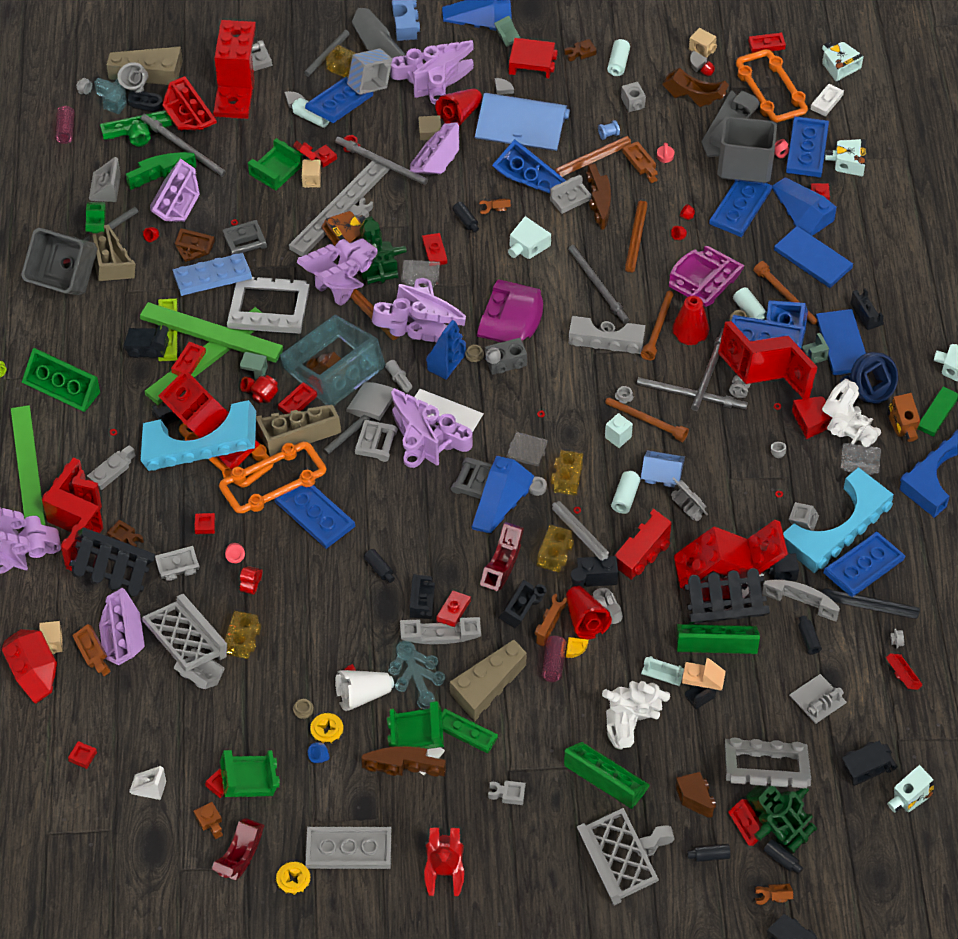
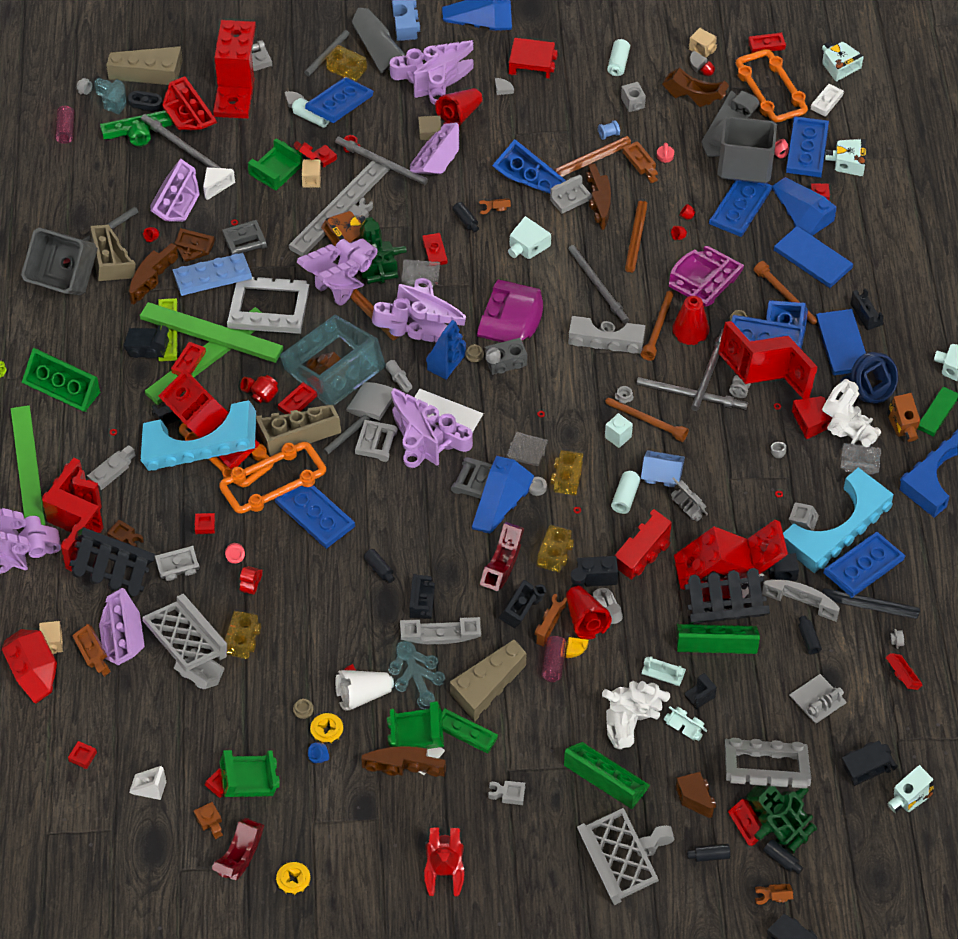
(95, 216): green slope -> none
(106, 182): light grey slope -> none
(133, 77): light grey helmet -> none
(147, 273): none -> reddish brown slope
(157, 166): green slope -> none
(217, 180): none -> white slope
(254, 363): sand green panel -> none
(348, 848): light grey plate -> none
(369, 71): light grey container -> none
(453, 608): plate -> none
(506, 30): sand green panel -> none
(525, 120): medium blue door -> none
(580, 530): light grey axle -> none
(581, 49): reddish brown plate -> none
(679, 718): none -> light aqua hinge
(704, 675): light nougat slope -> none
(749, 304): light aqua brick -> none
(818, 350): sand green panel -> none

